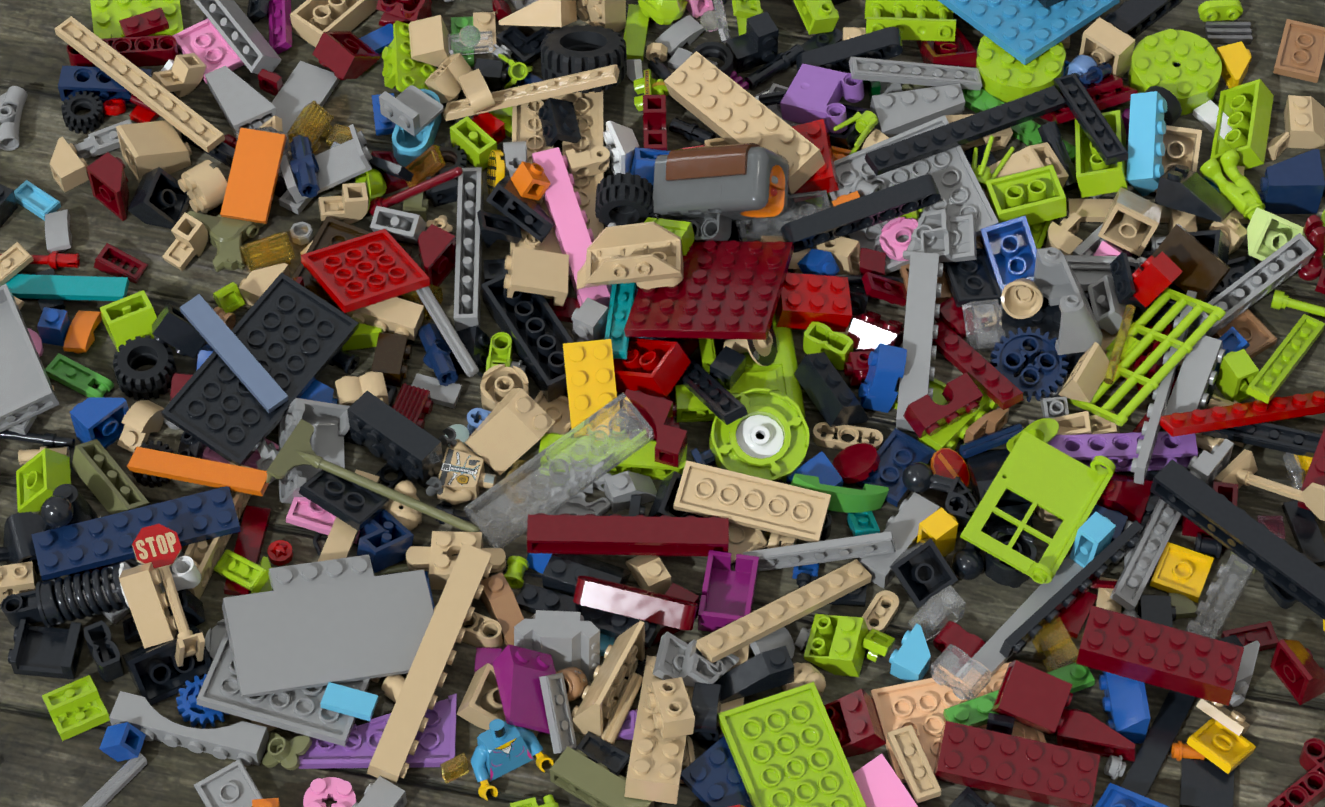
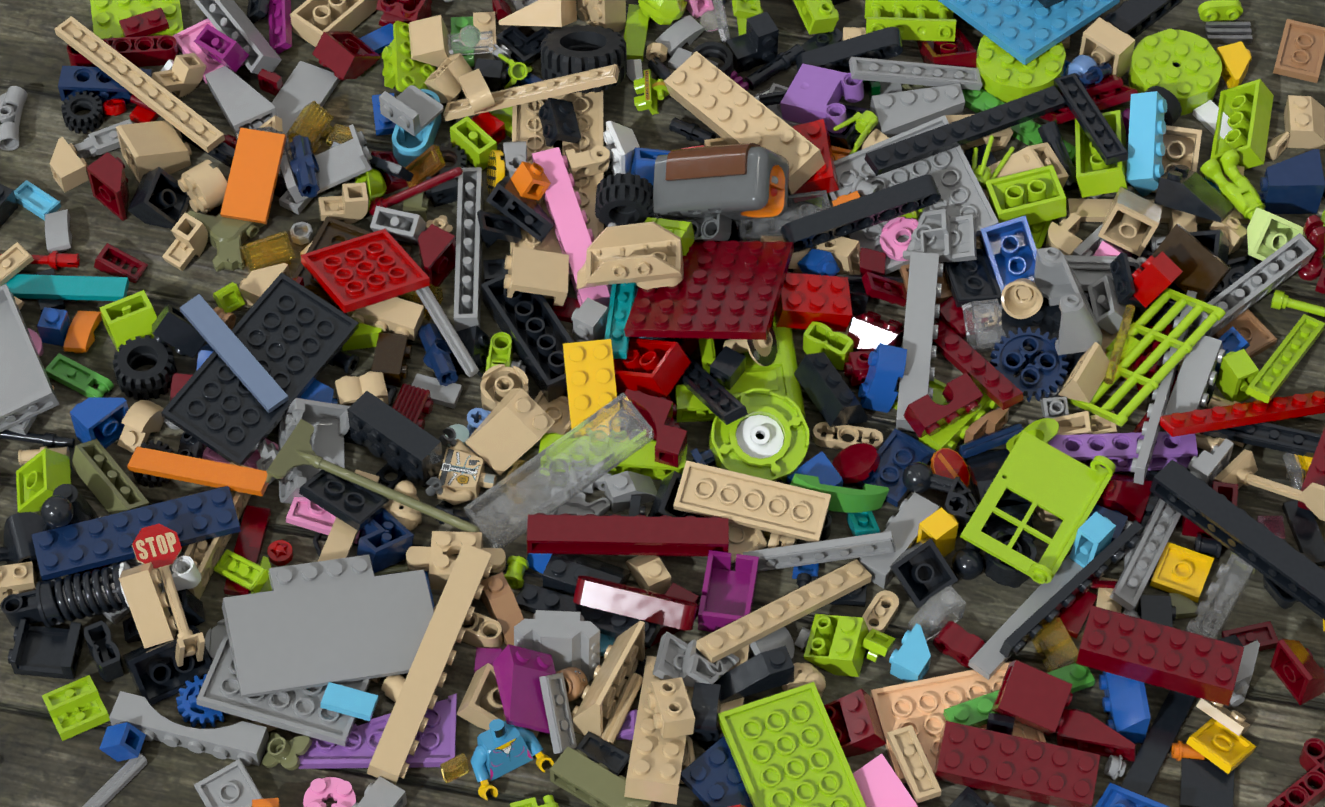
(221, 48): none -> magenta brick
(654, 122): dark red arch -> none
(960, 673): clear brick -> none

